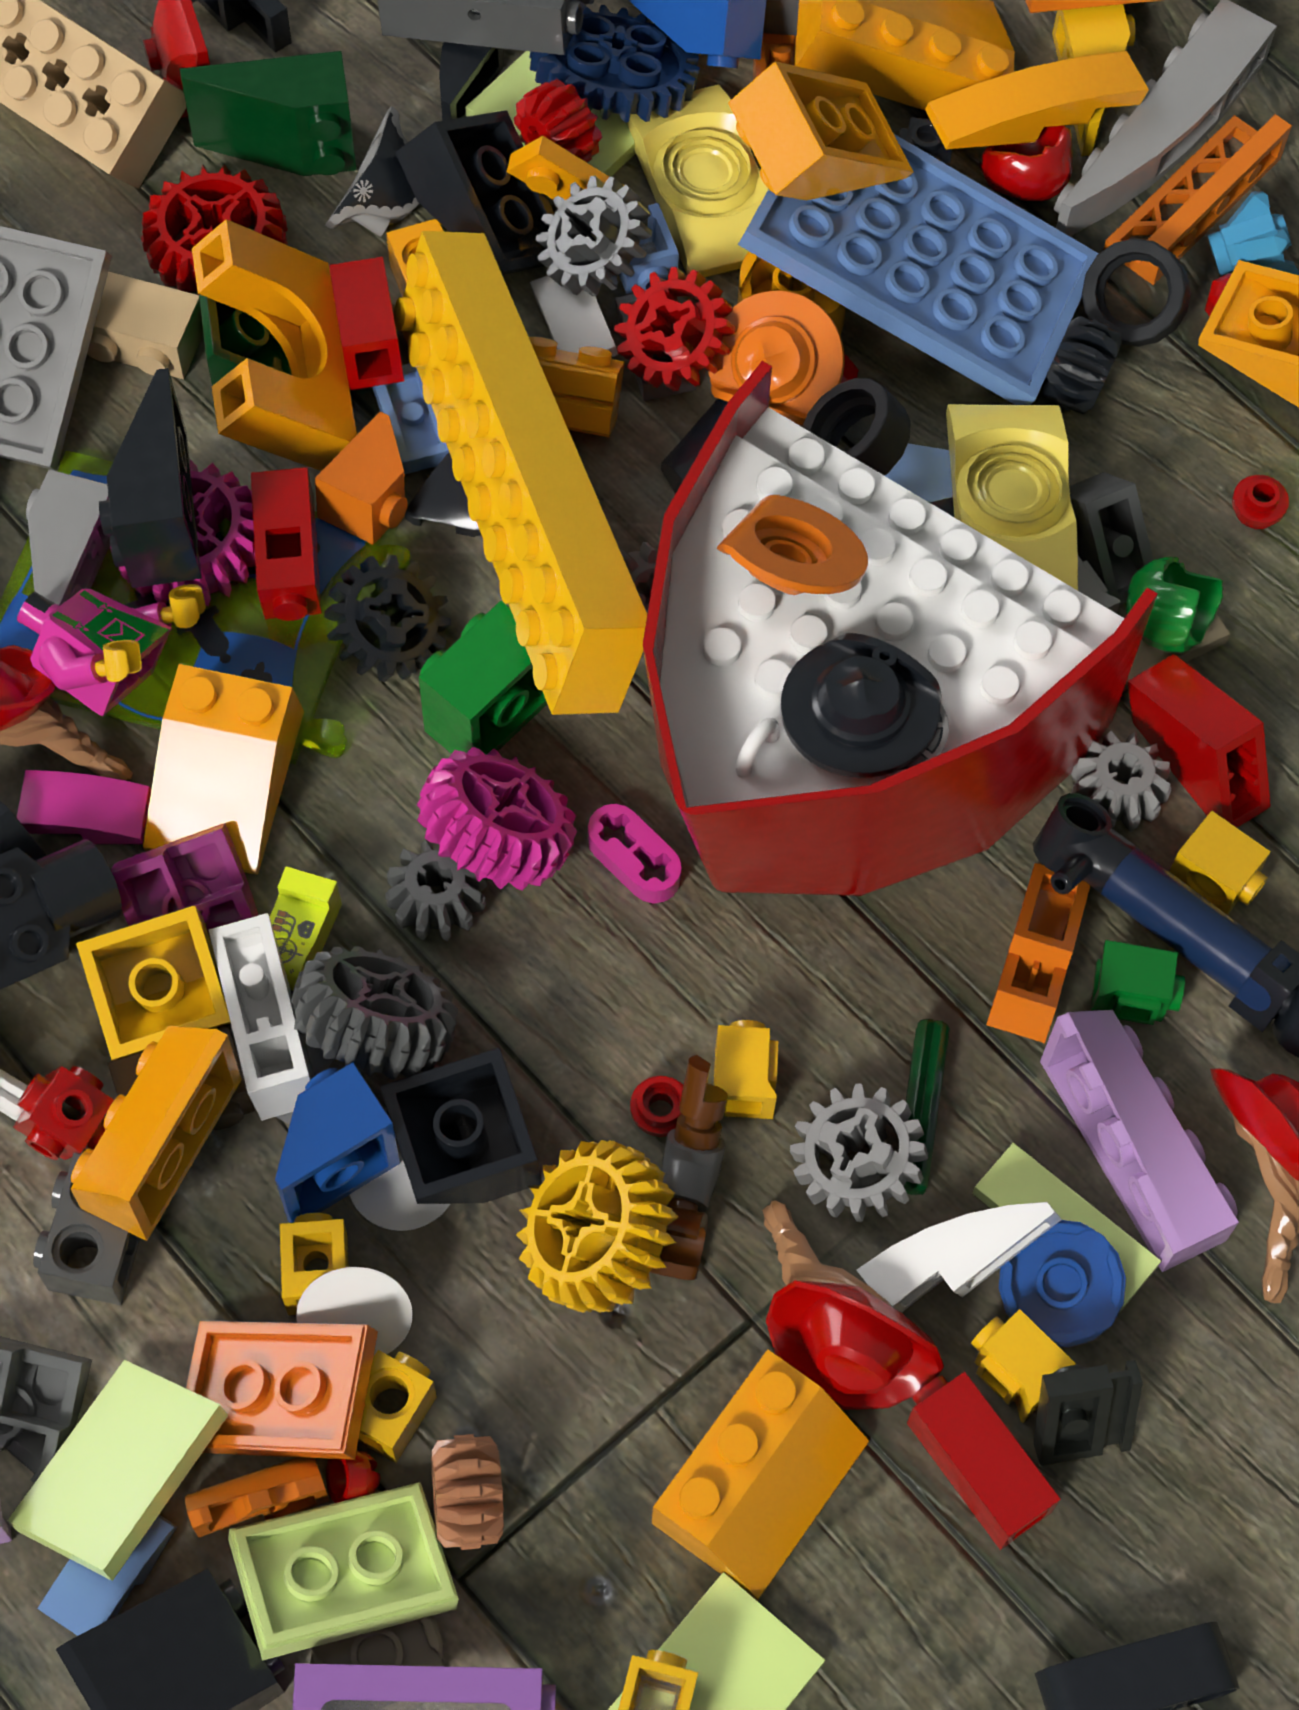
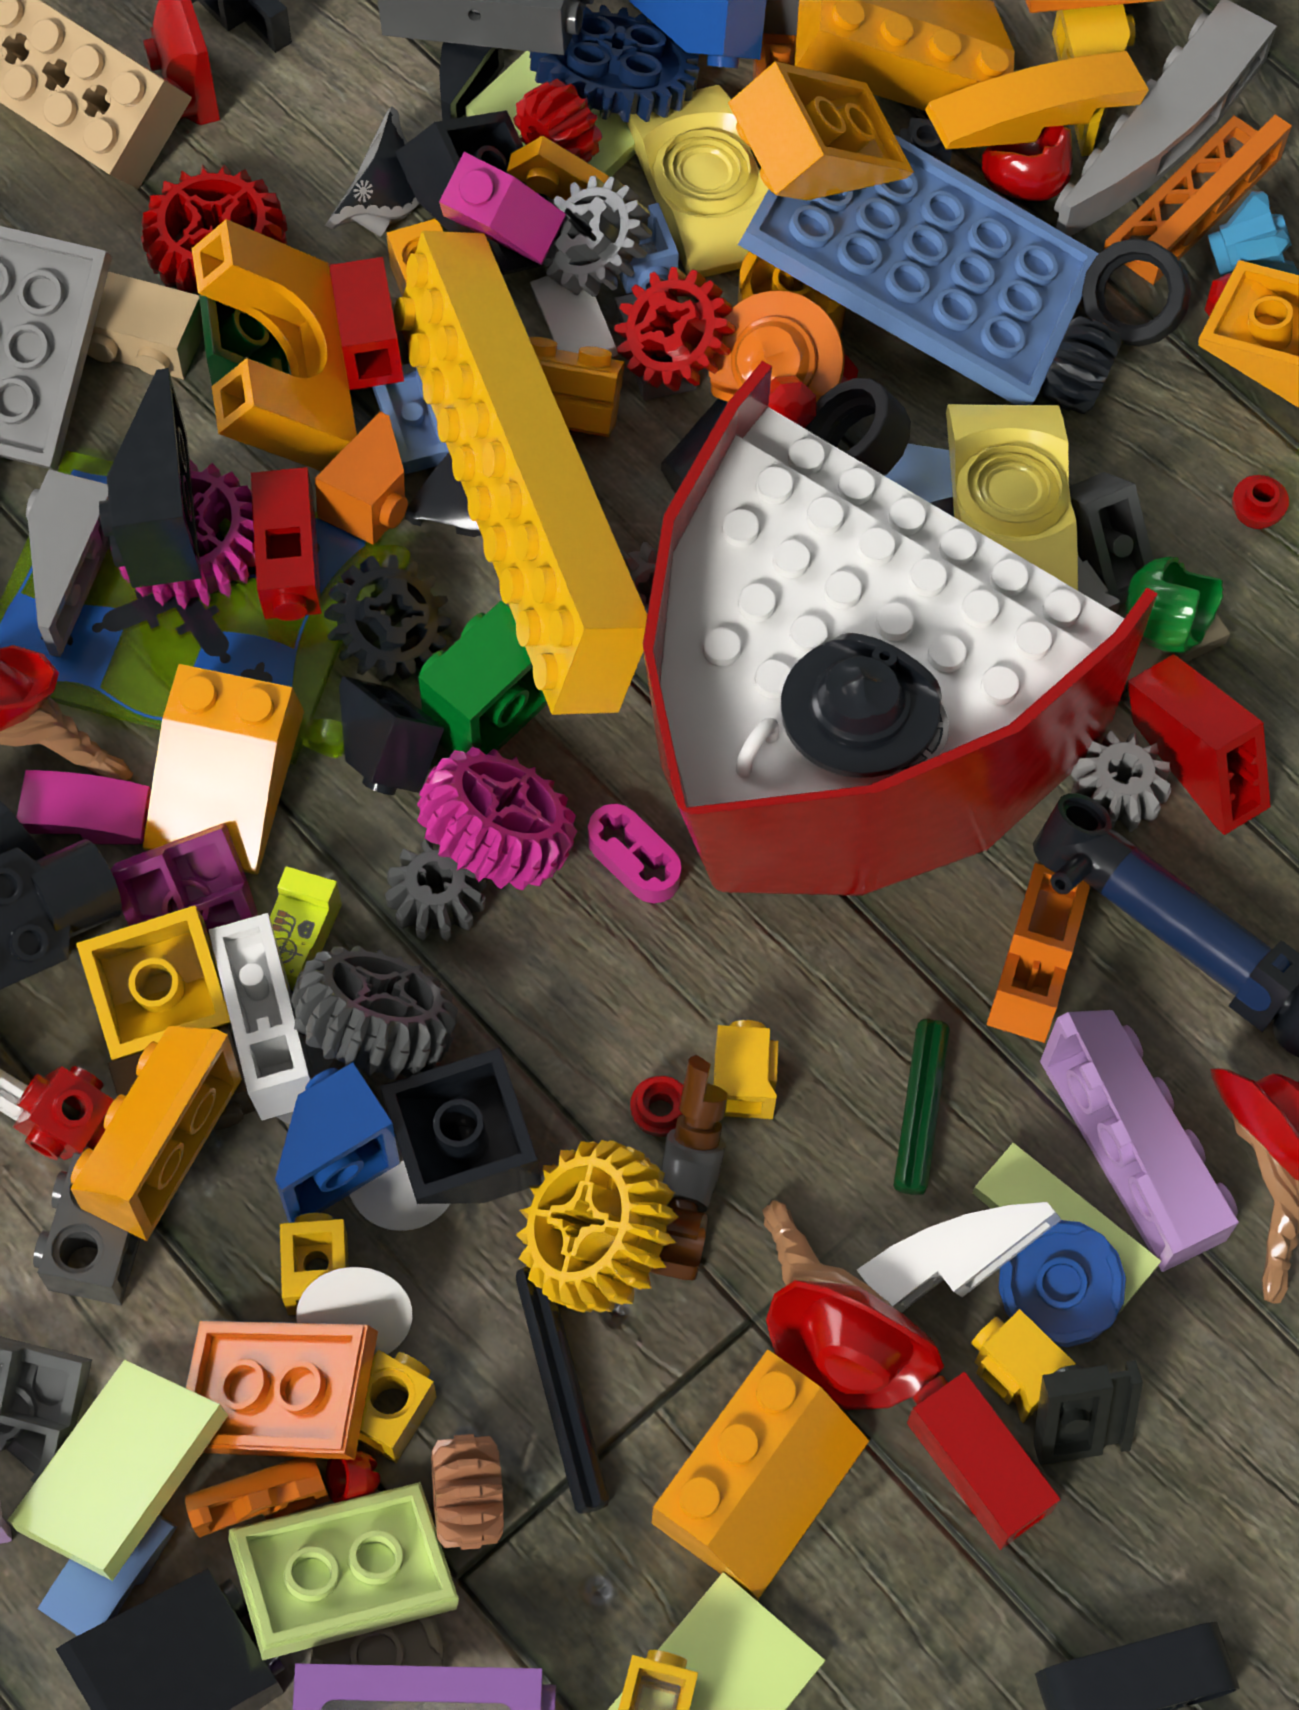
(101, 646): dark pink torso -> none
(274, 112): dark green slope -> none
(386, 736): none -> black slope
(501, 208): none -> dark pink slope
(563, 1397): none -> black axle
(792, 400): none -> red tile
(797, 548): orange hat -> none
(863, 1126): light grey gear -> none
(1137, 982): green window -> none
(1221, 863): yellow brick -> none

